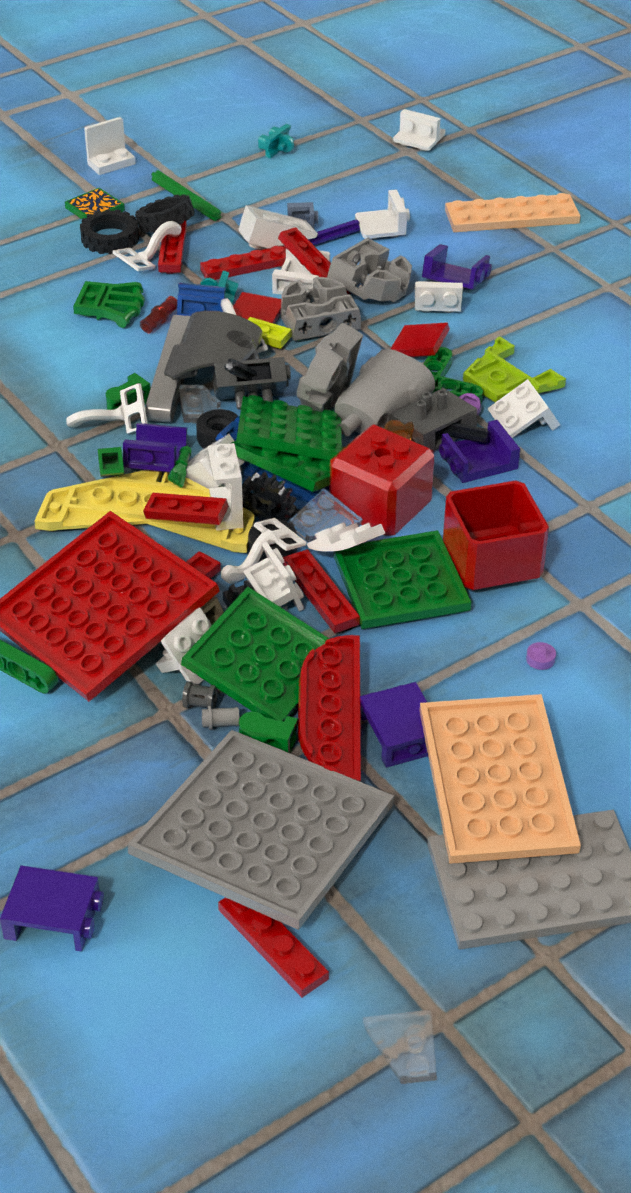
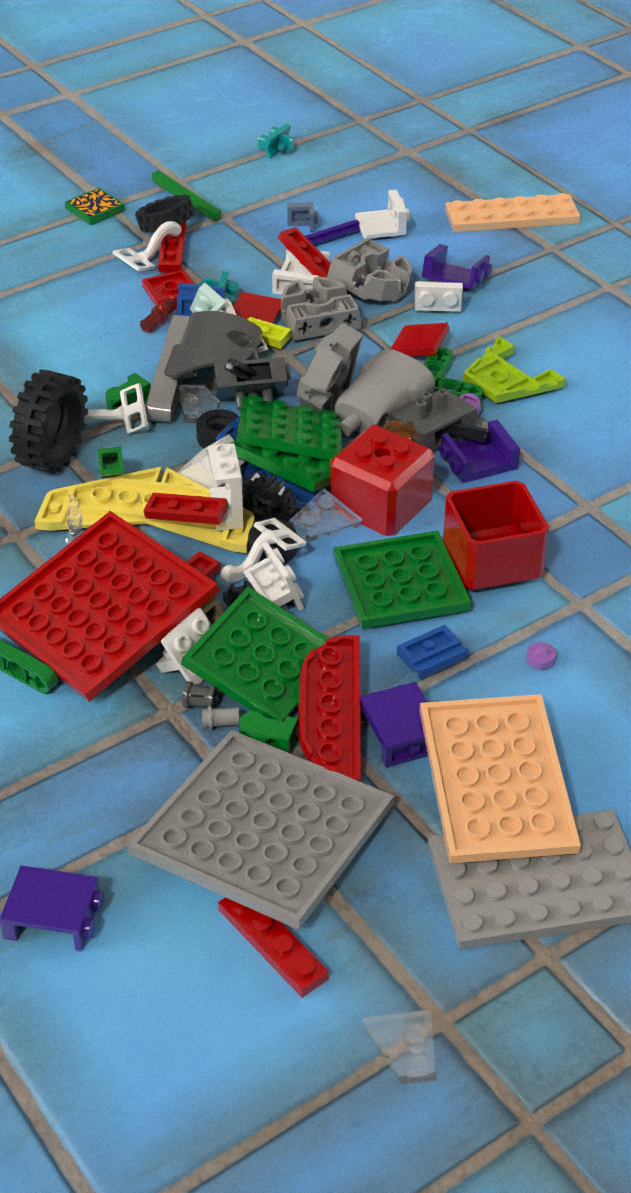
(48, 421): none -> black tyre
(74, 519): none -> clear bar
(107, 146): white bracket -> none
(107, 220): black tyre -> none
(110, 301): green plate -> none
(154, 447): dark purple panel -> none
(165, 285): none -> red tile
(178, 472): green piece -> none
(207, 300): none -> light aqua bracket
(244, 263): red plate -> none
(263, 227): white slope -> none
(322, 591): red plate -> none
(344, 537): white slope -> none
(418, 130): white bracket -> none
(432, 651): none -> blue plate
(521, 409): white bracket -> none

